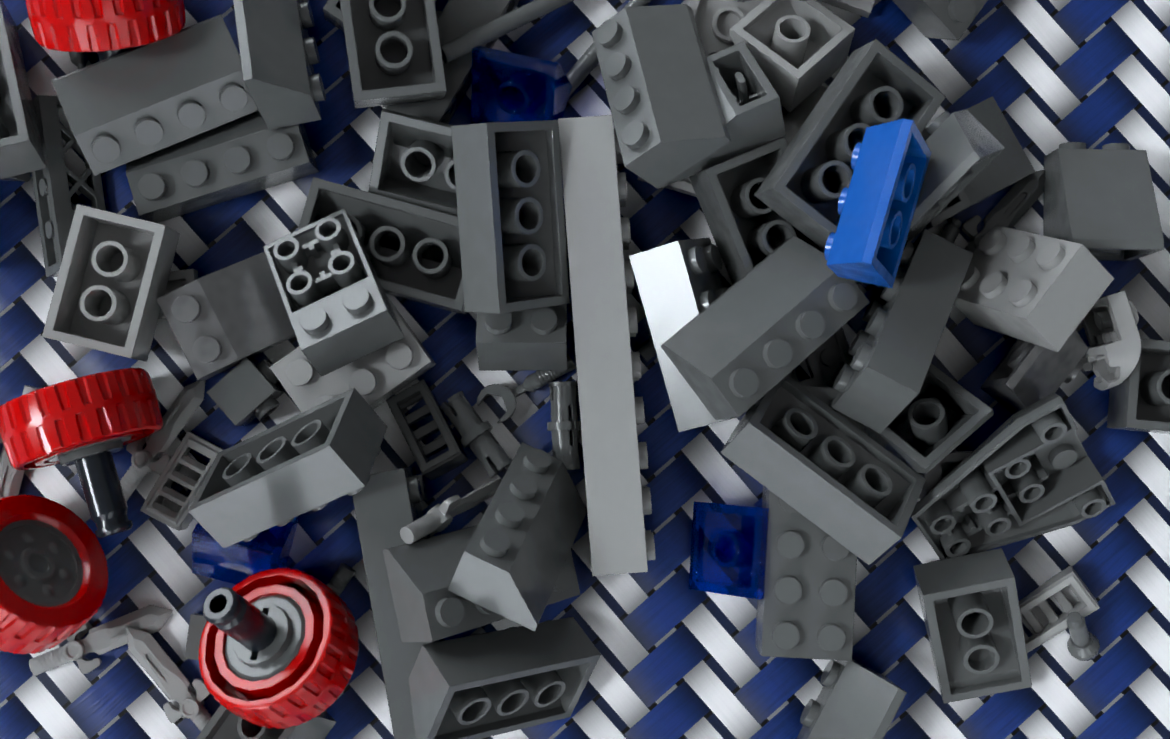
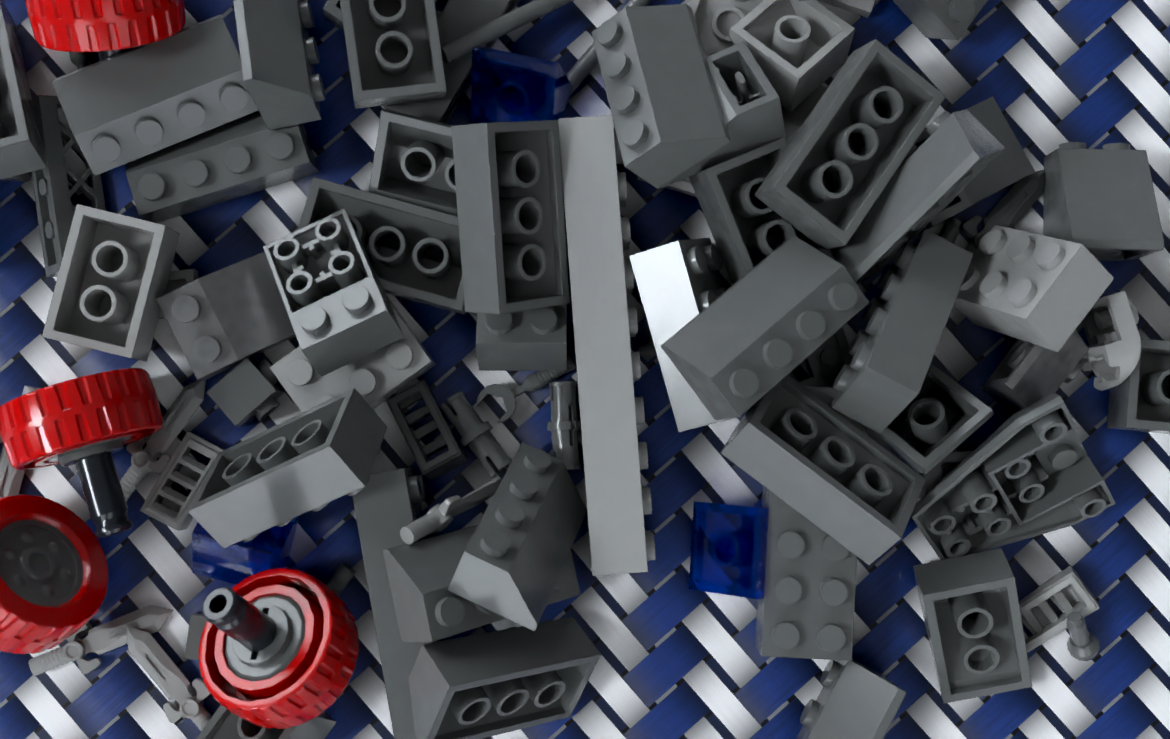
(878, 203): blue slope -> none

